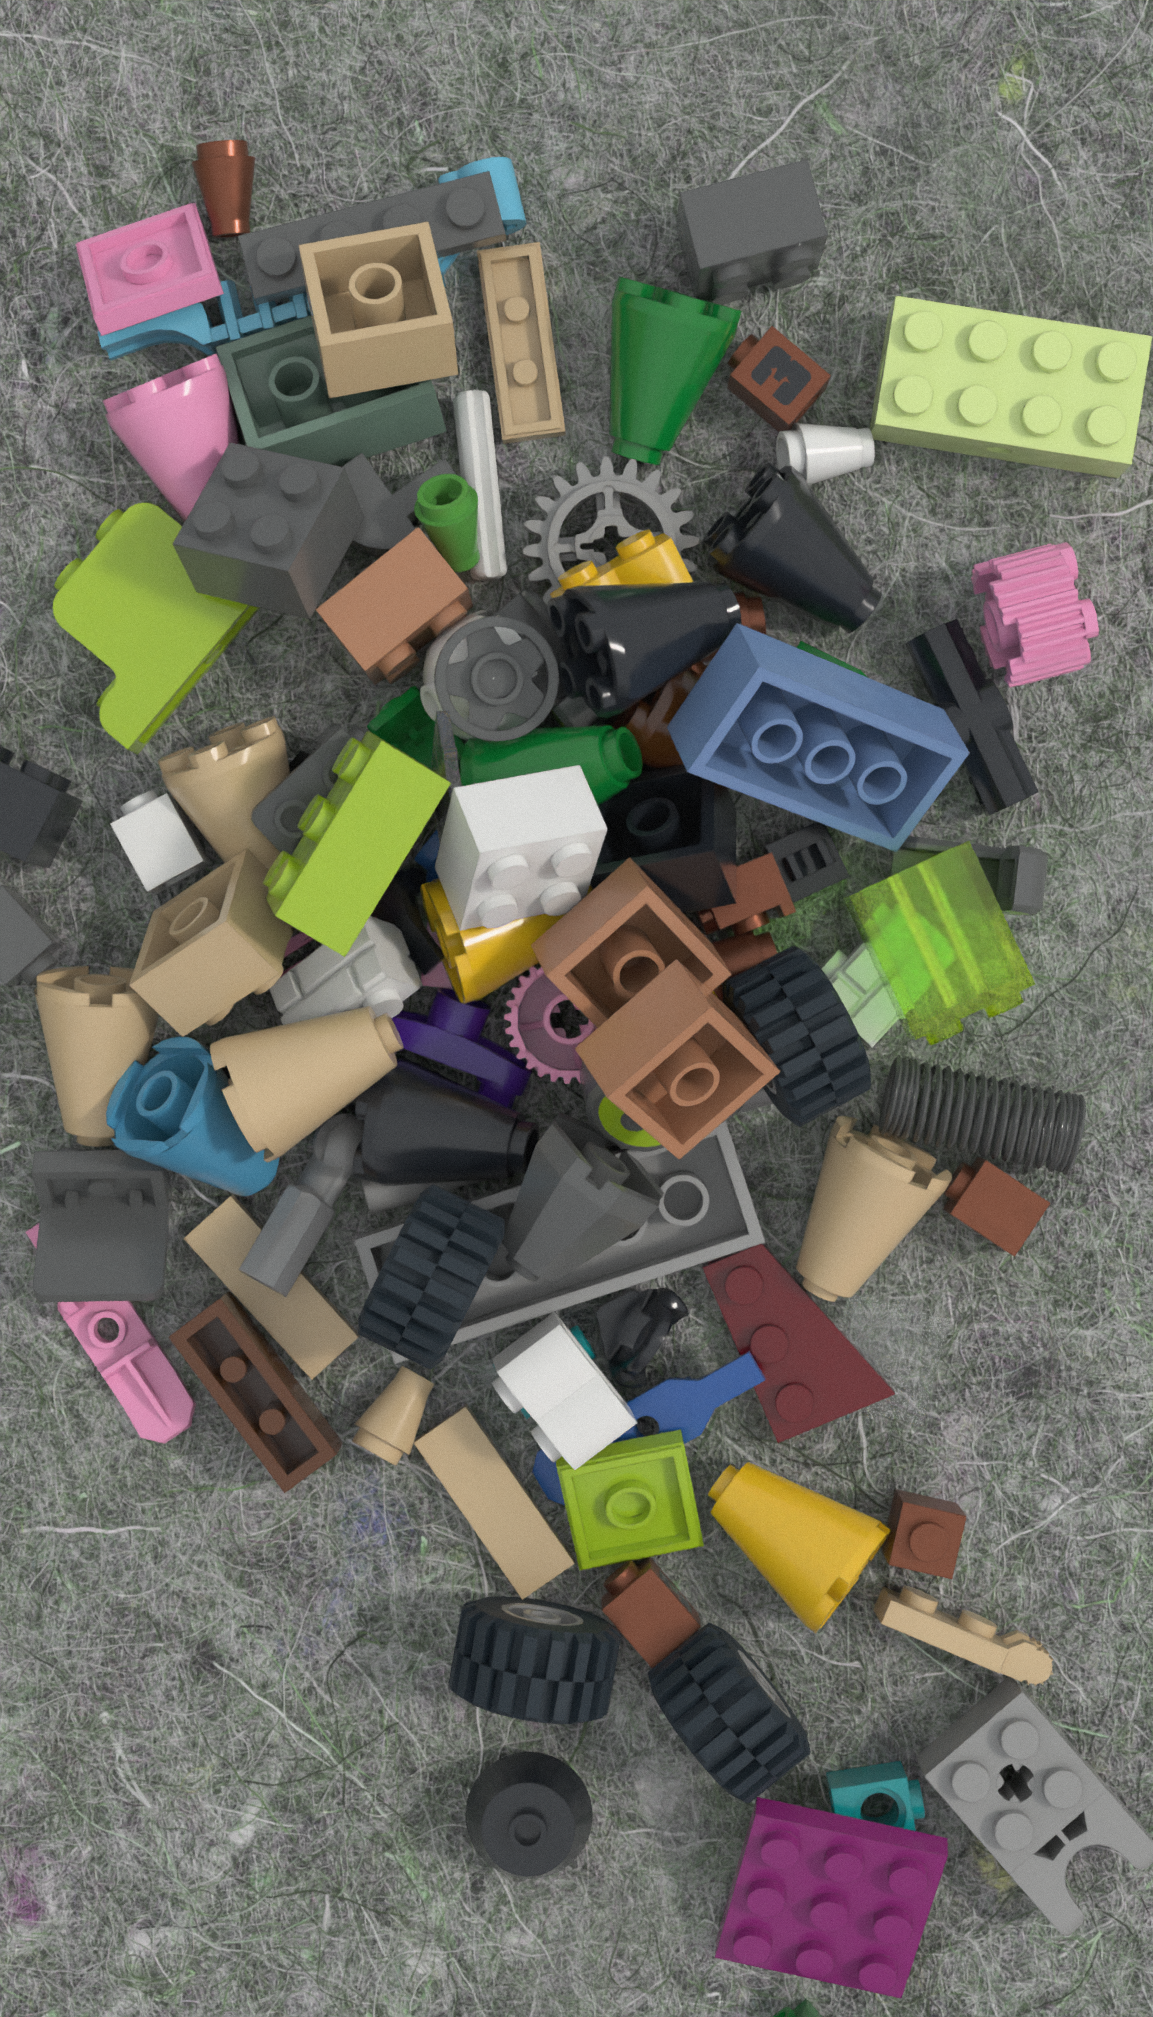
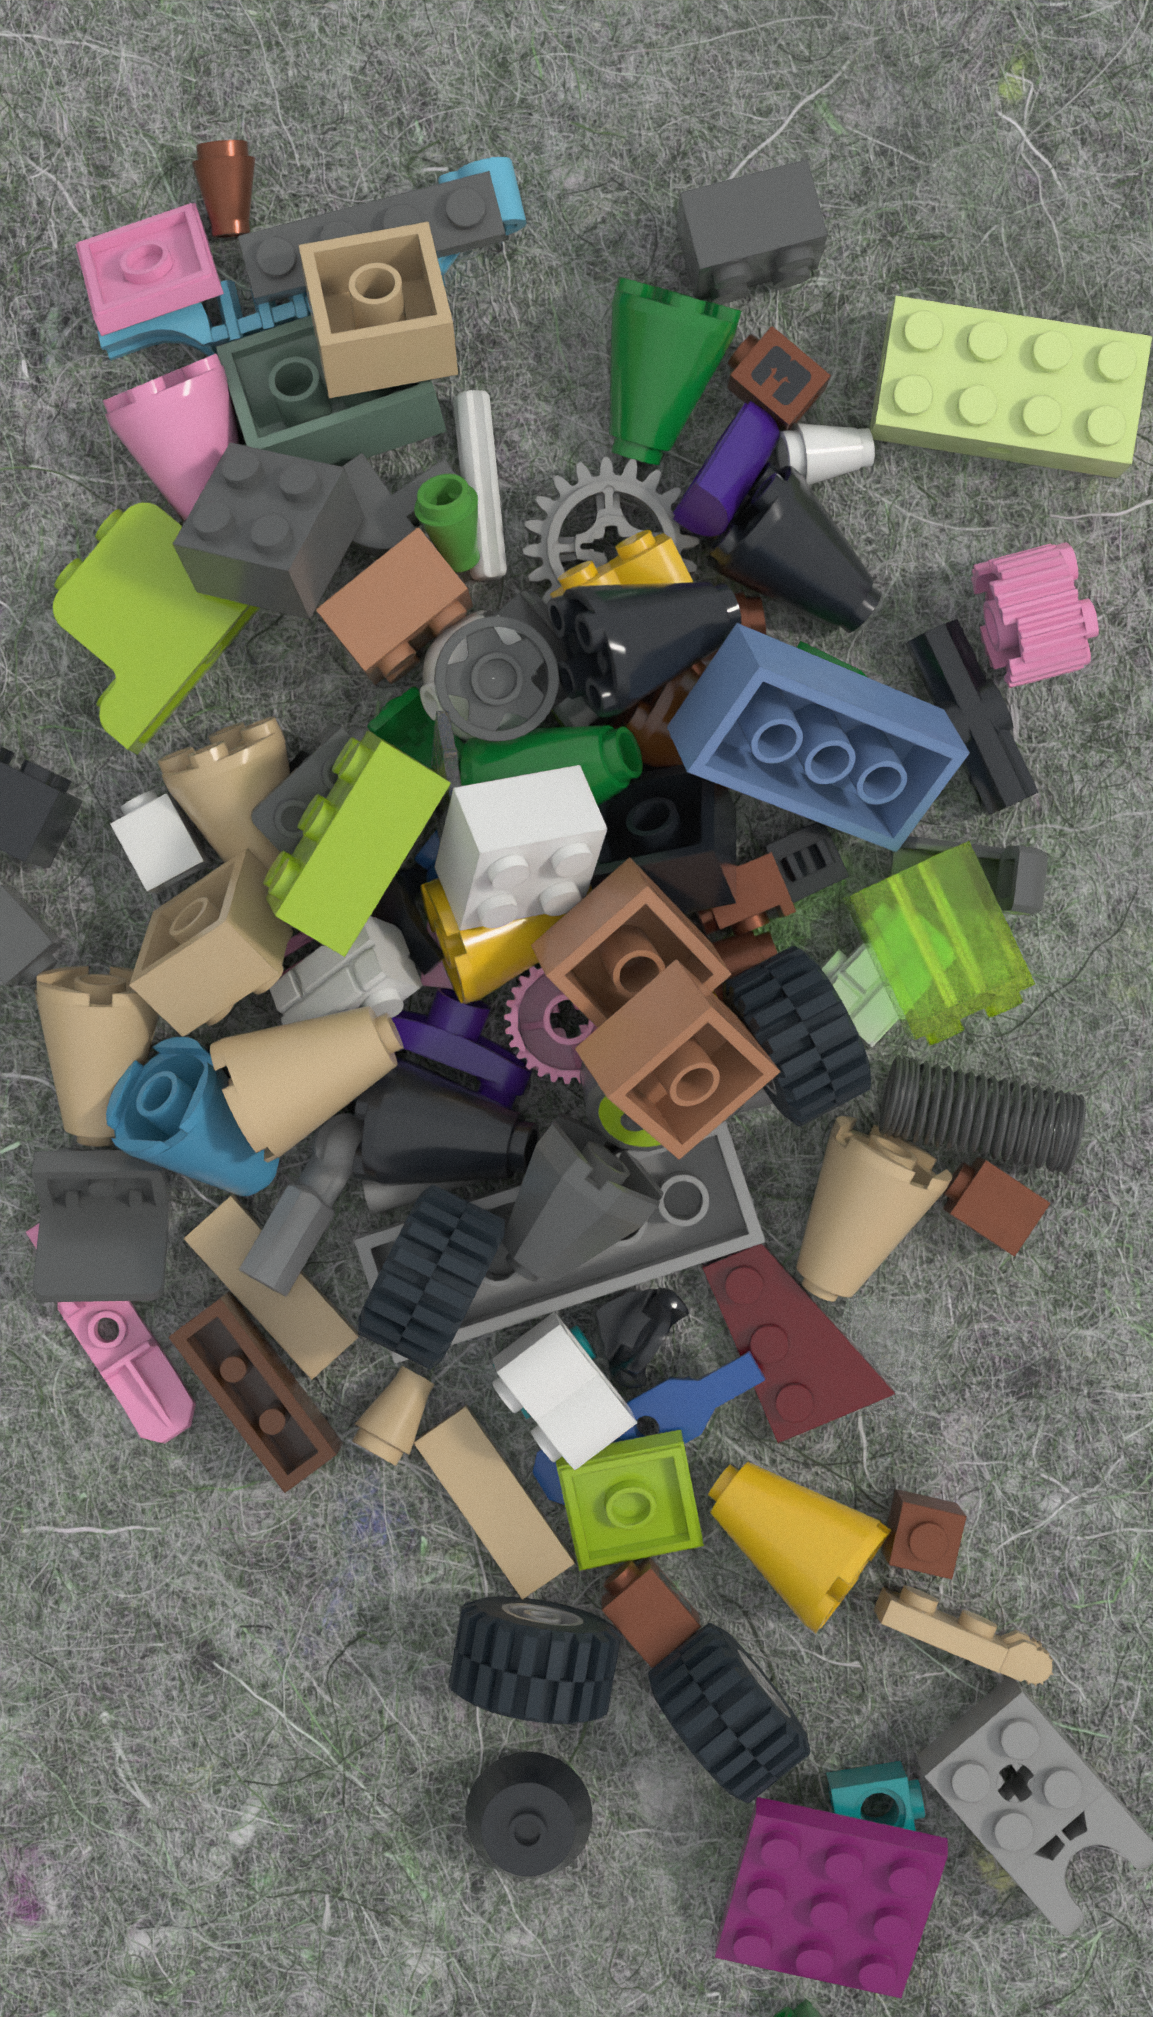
(521, 343): tan tile -> none
(728, 472): none -> dark purple brick

